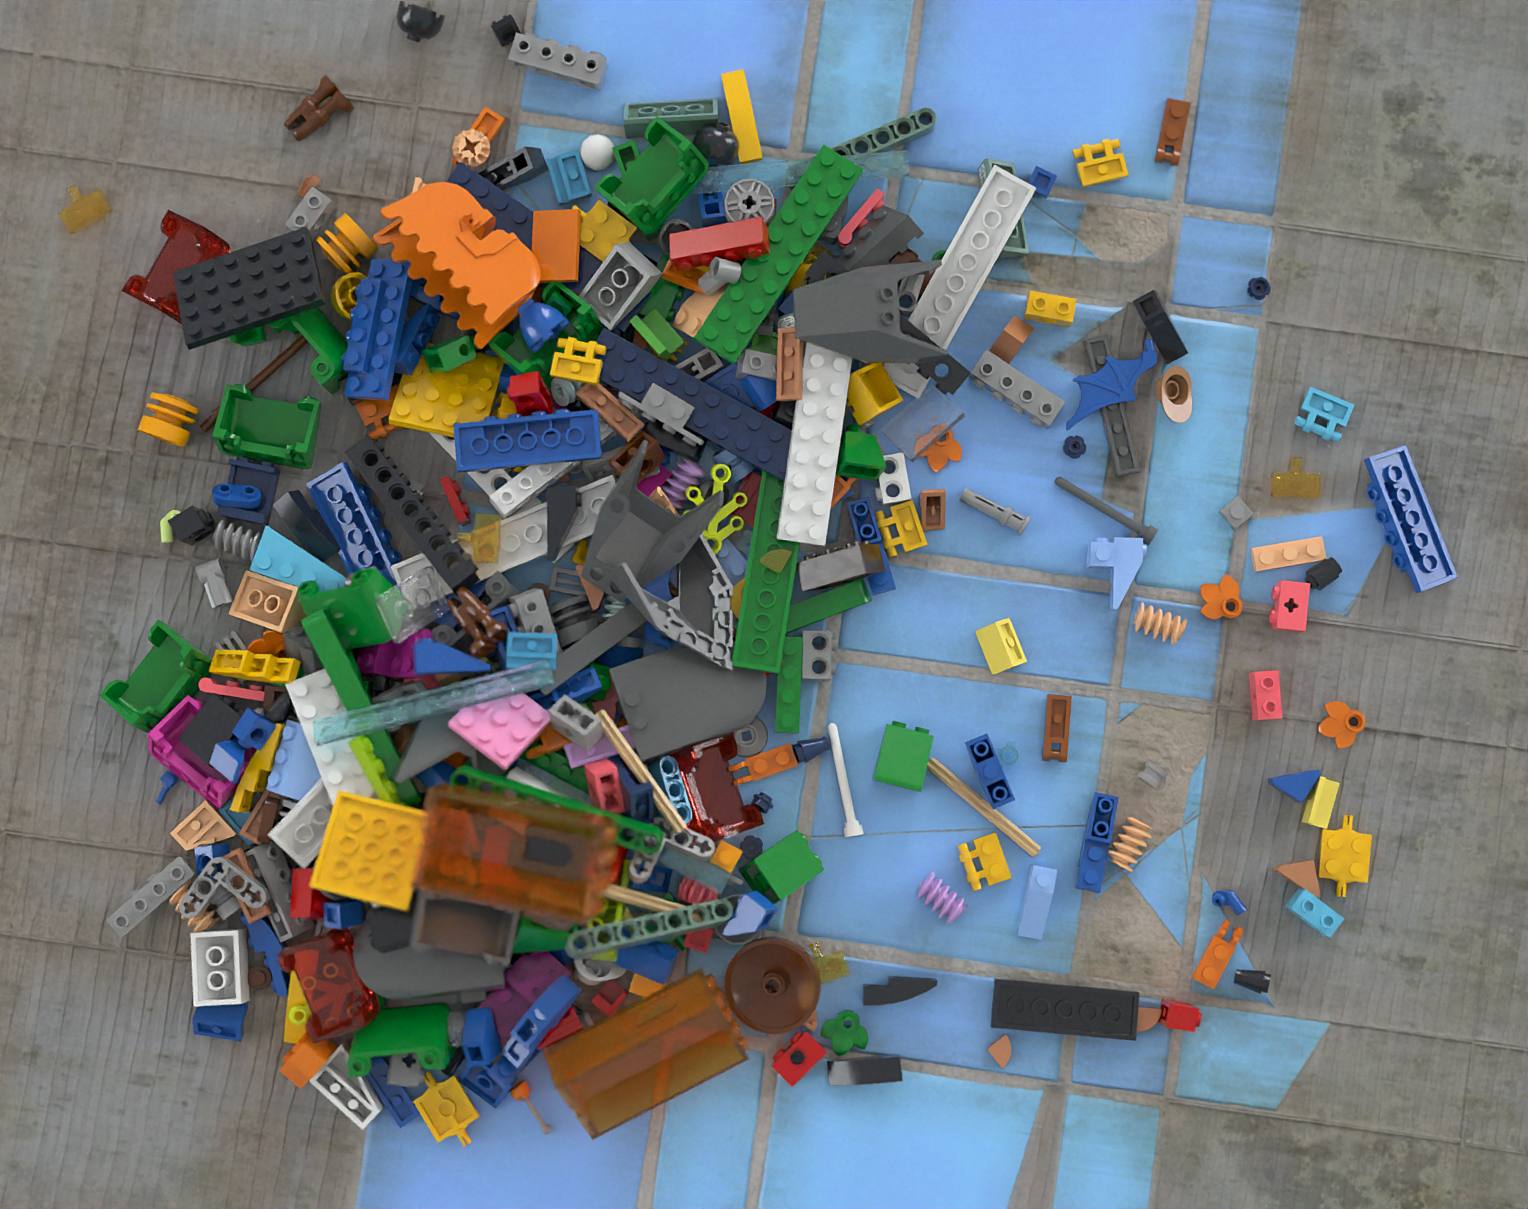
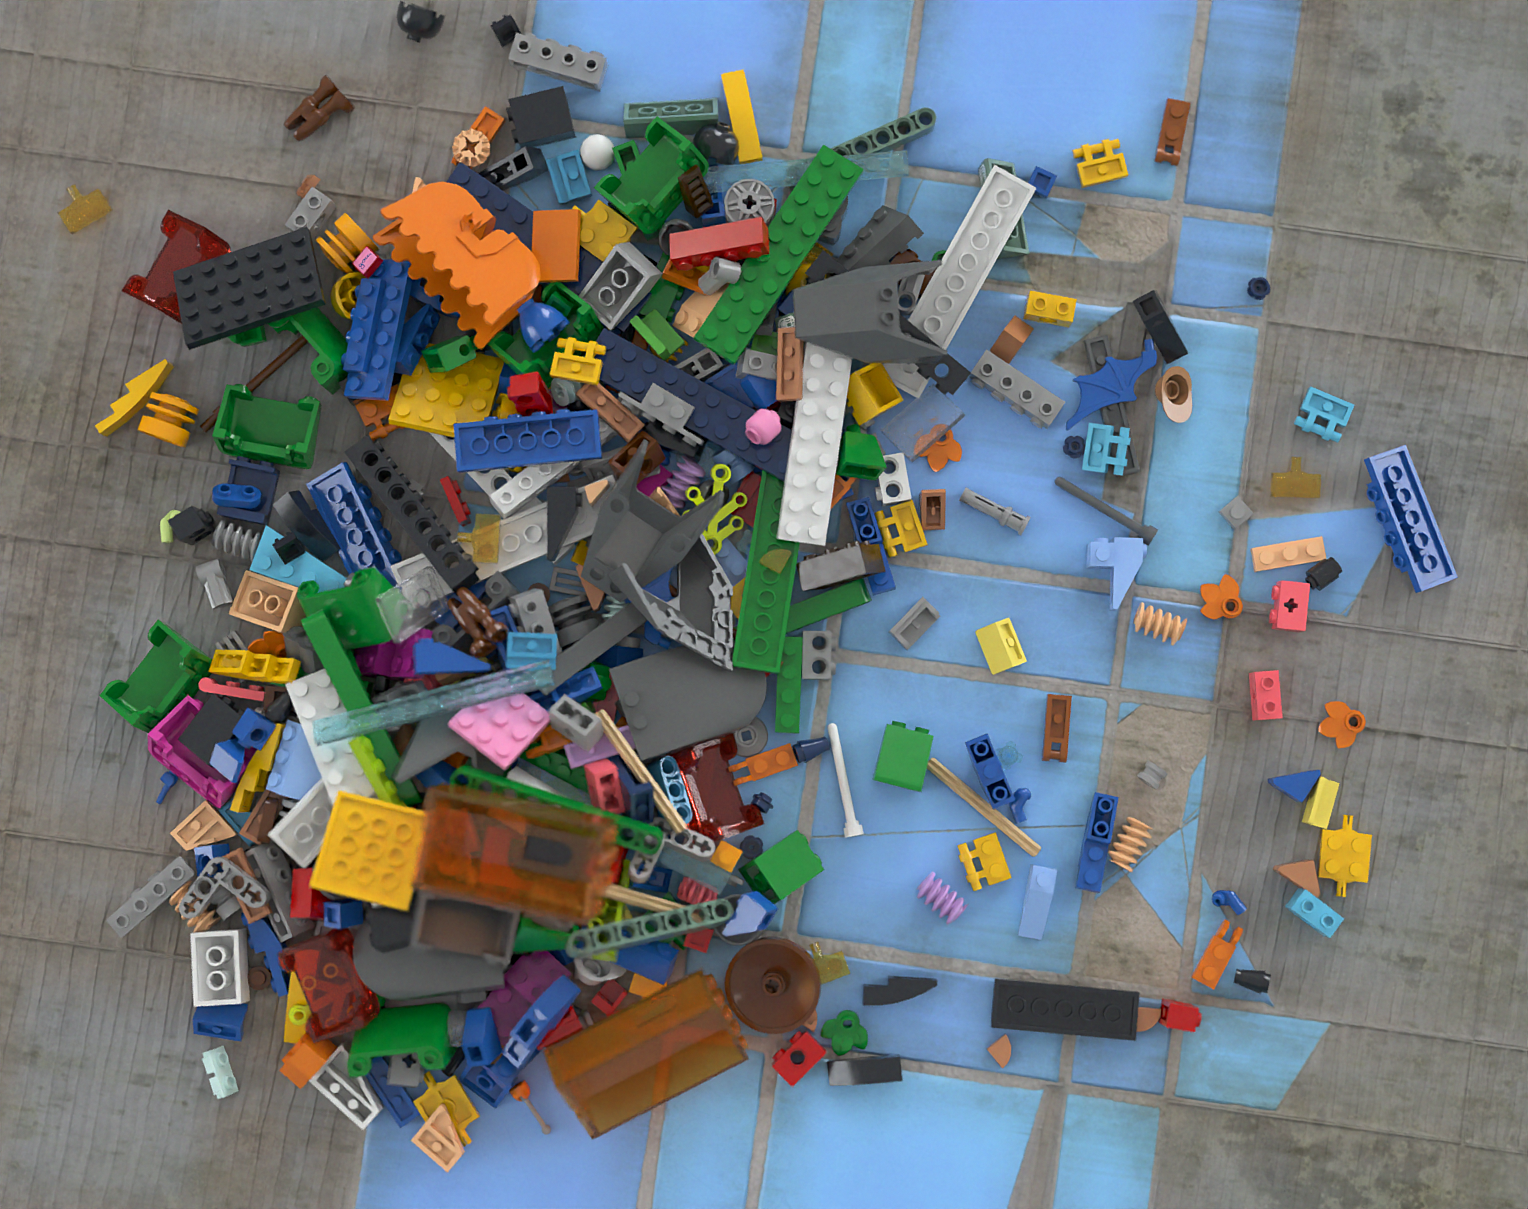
(137, 398): none -> yellow slope
(224, 1081): none -> light aqua hinge
(288, 547): none -> black tile
(367, 262): none -> tile
(440, 1139): none -> light nougat wing
(541, 118): none -> black brick
(596, 491): none -> light nougat slope
(696, 194): none -> dark brown slope
(763, 426): none -> bright pink head
(860, 219): coral plate -> none
(914, 623): none -> light grey hinge
(1016, 806): none -> blue arm
(1099, 447): none -> medium azure plate

